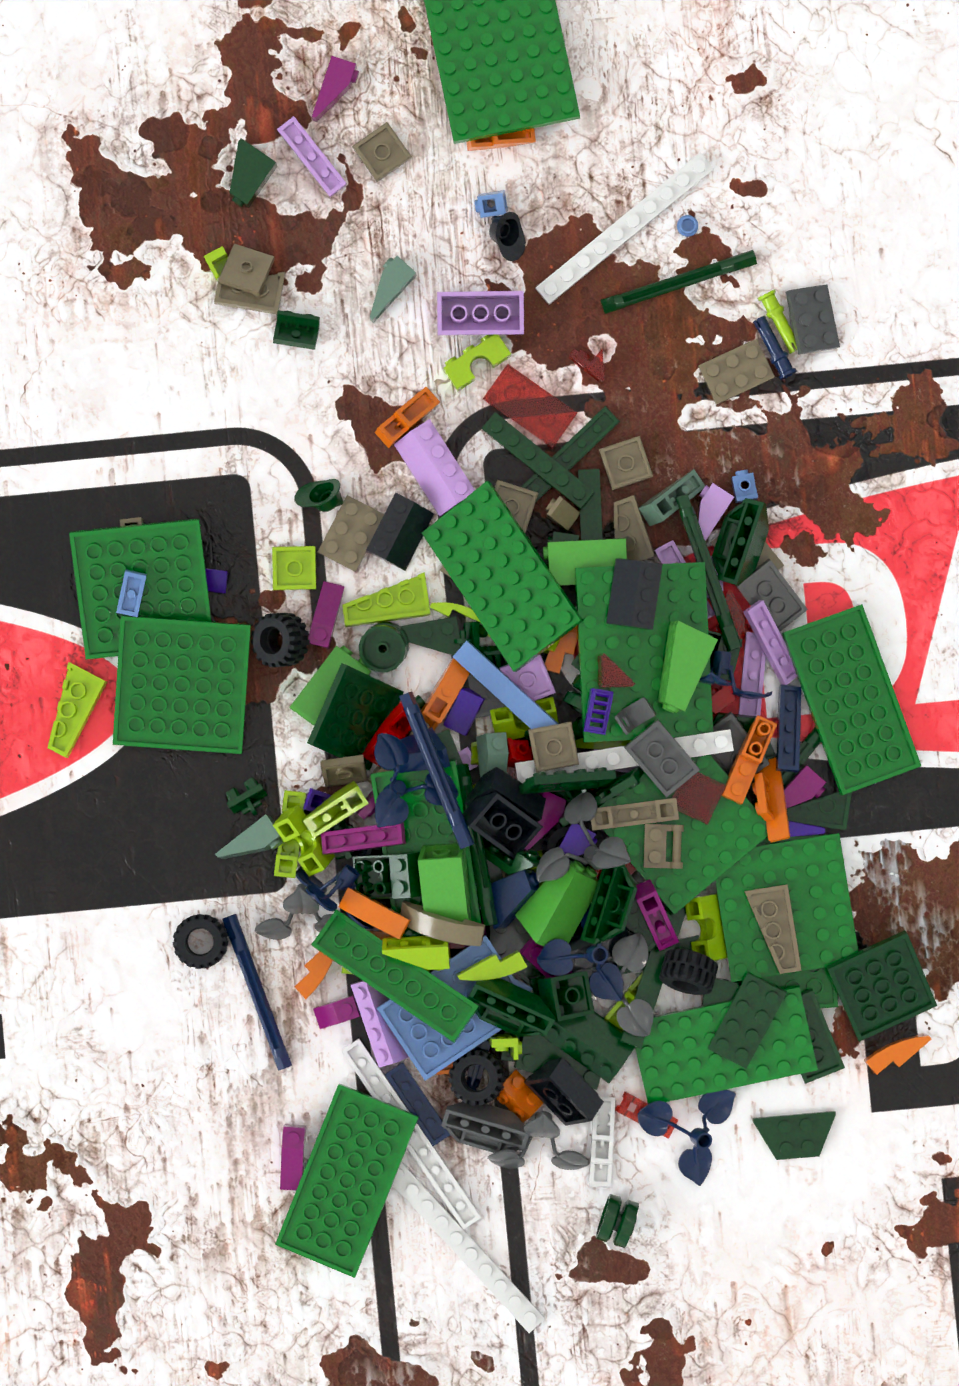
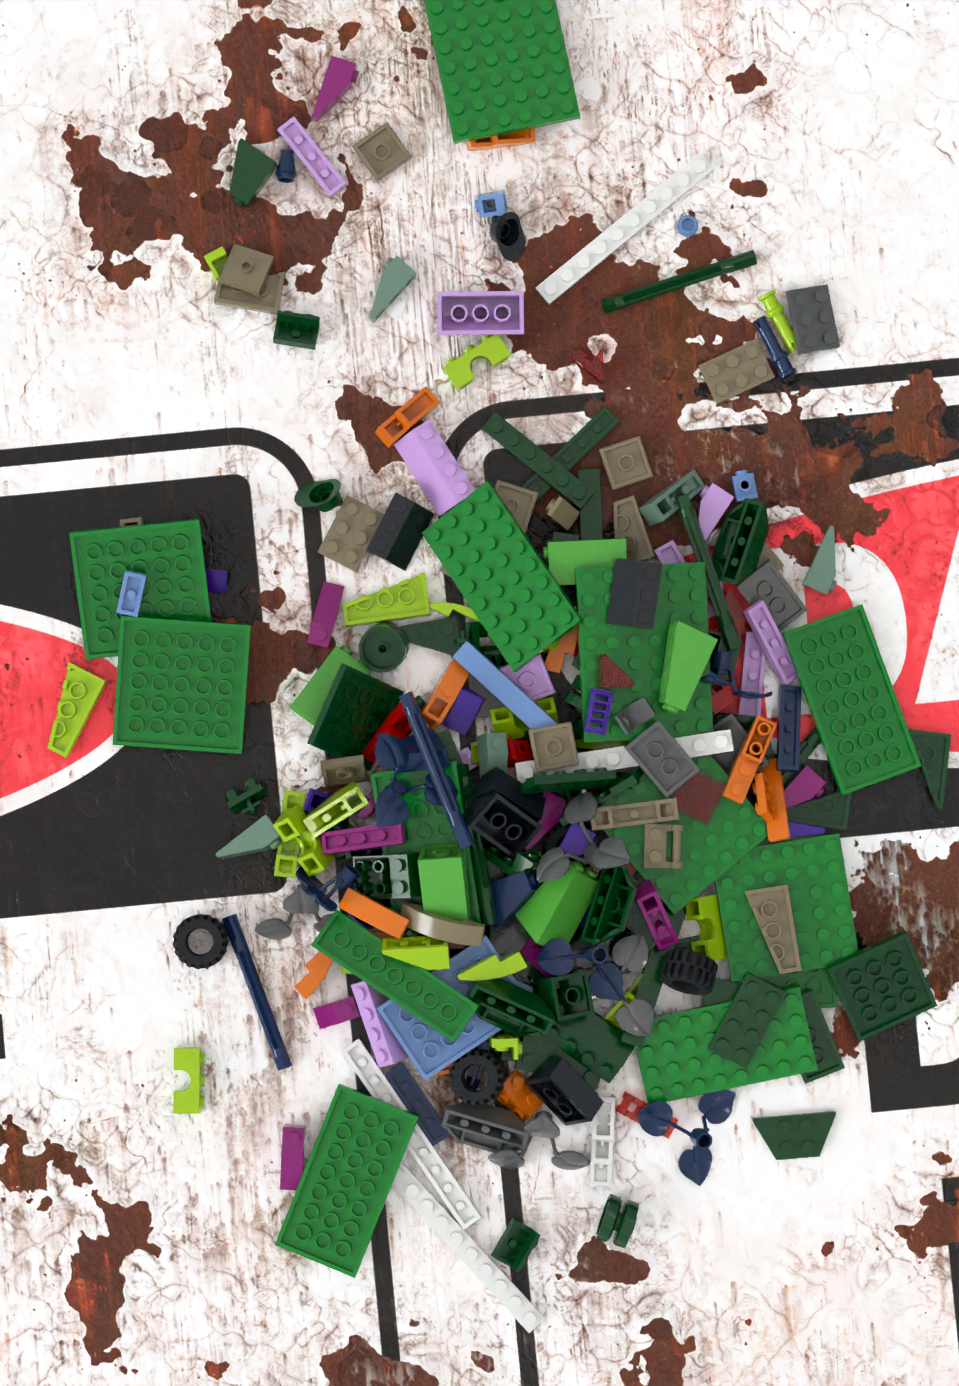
(189, 1100): none -> lime arch
(266, 639): black tyre -> none
(286, 167): none -> dark blue cone
(294, 568): lime plate -> none
(516, 1244): none -> dark green bracket
(530, 406): clear red tile -> none
(823, 568): none -> sand green slope
(896, 1052): orange slope -> none
(933, 755): none -> dark green wing

